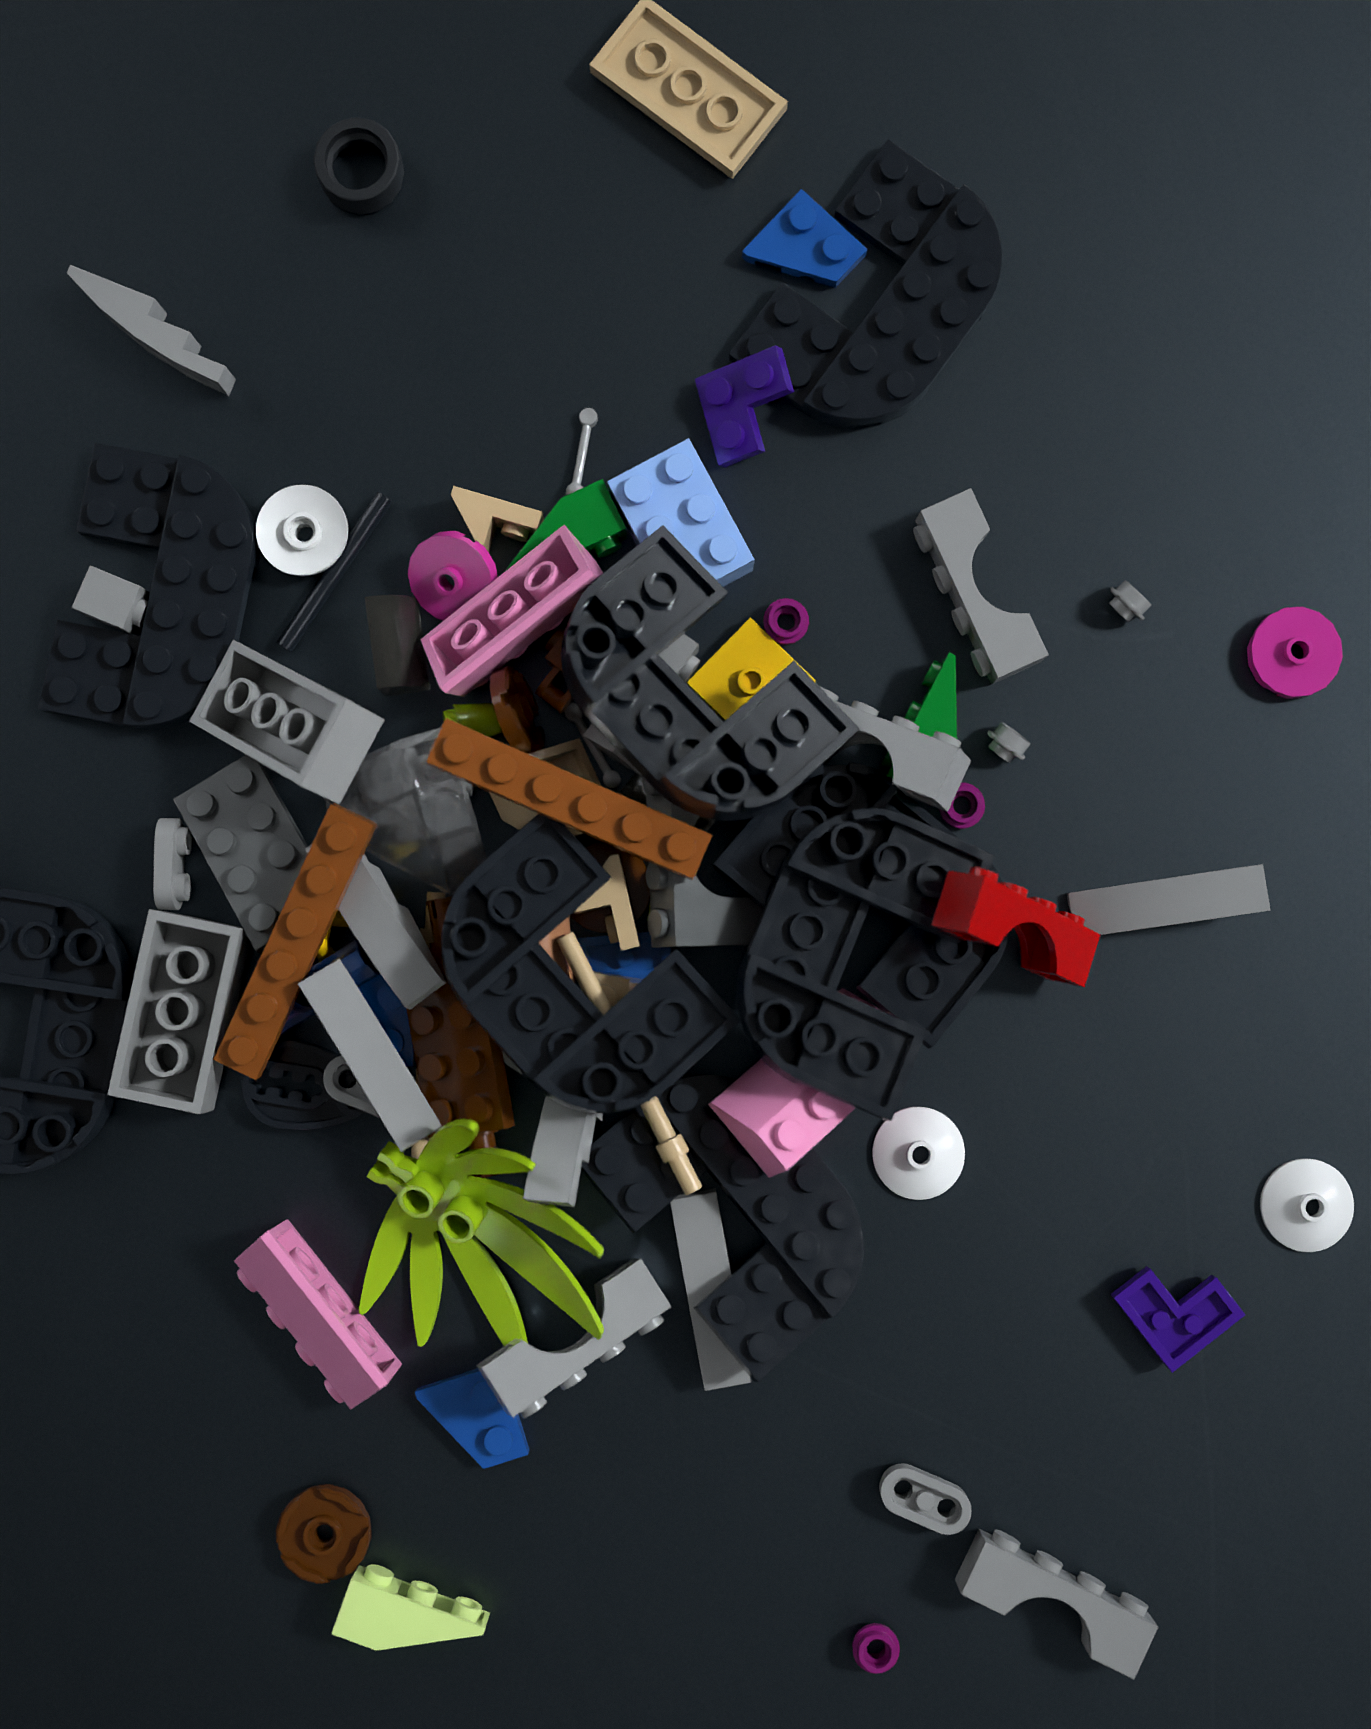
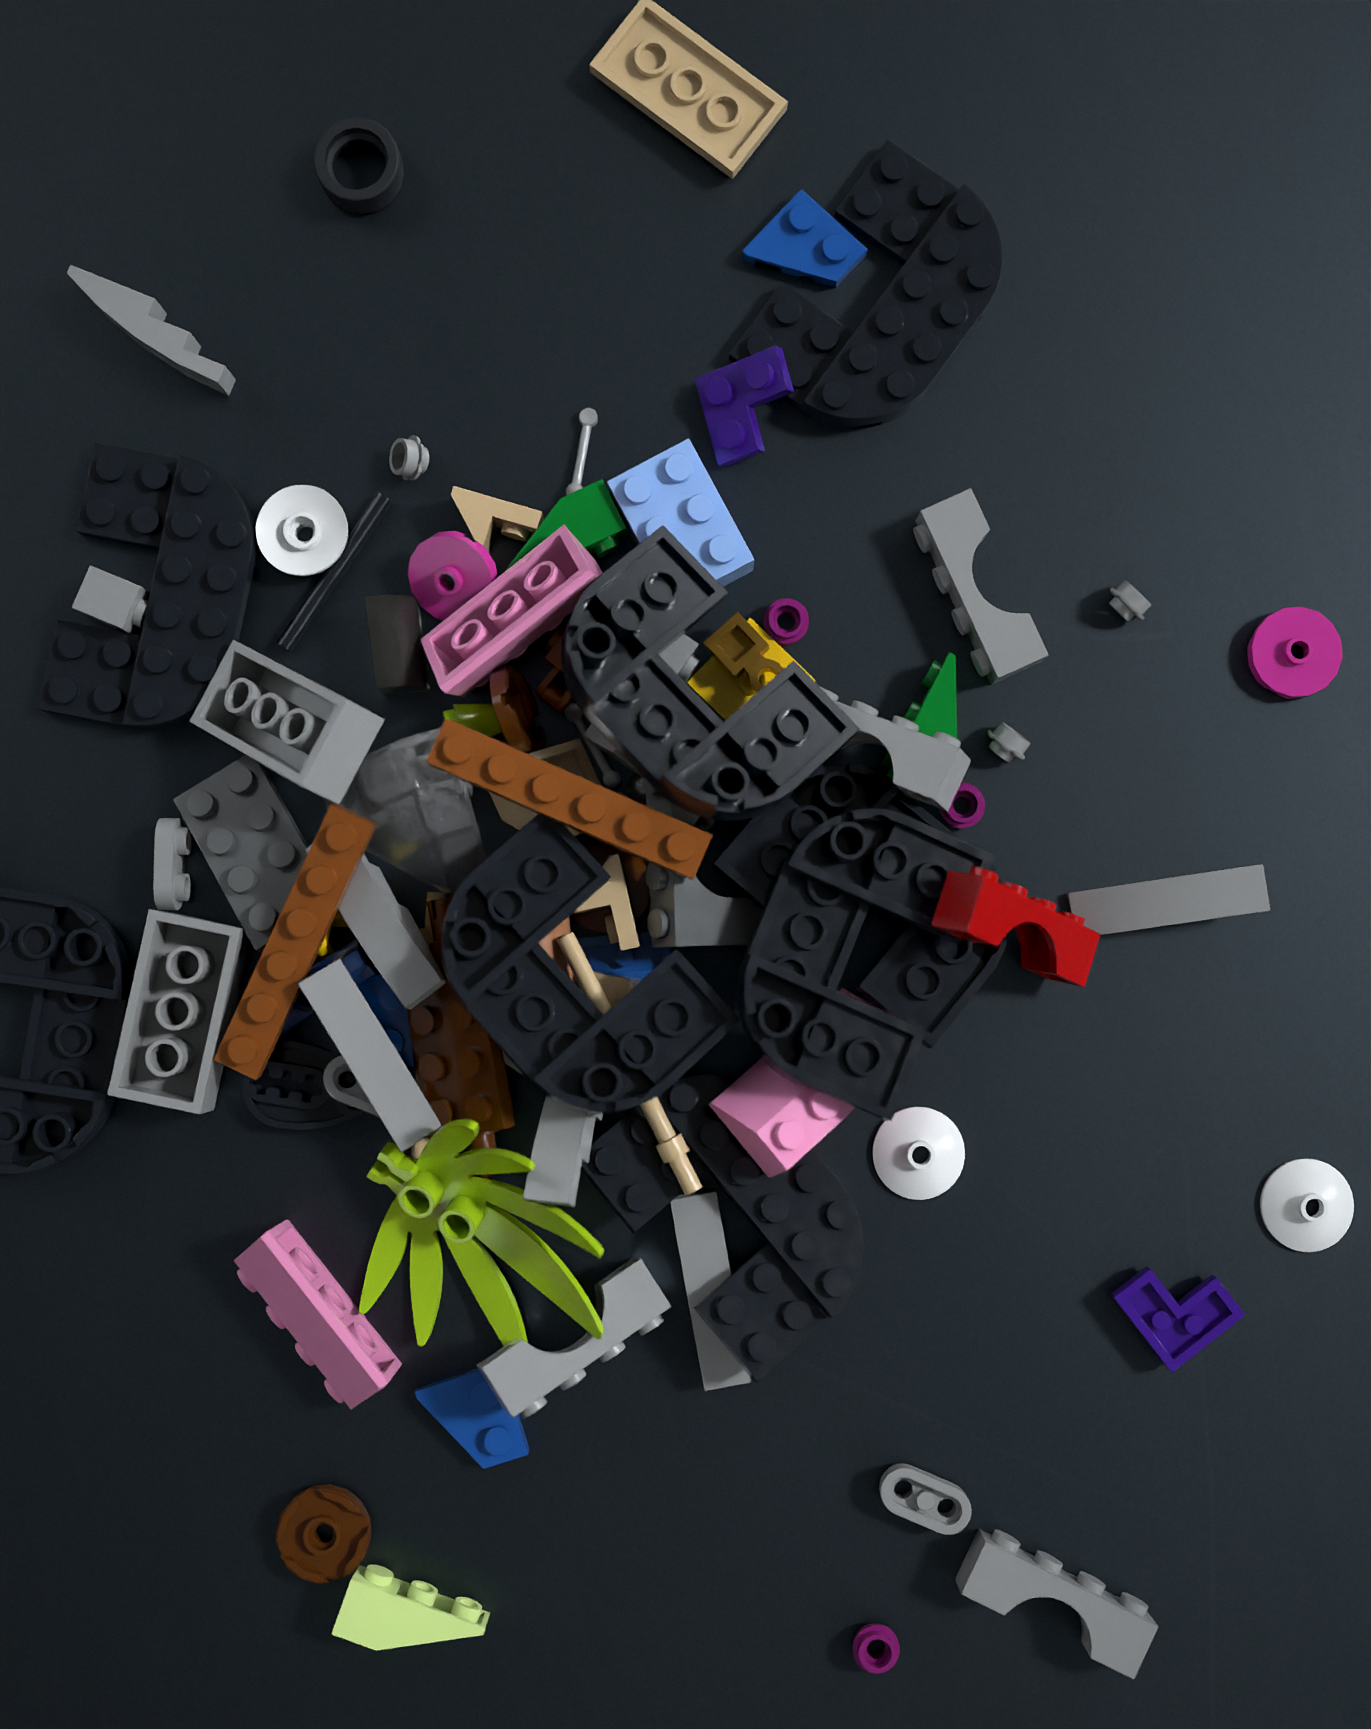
(408, 458): none -> light grey plate
(741, 650): none -> pearl gold plate

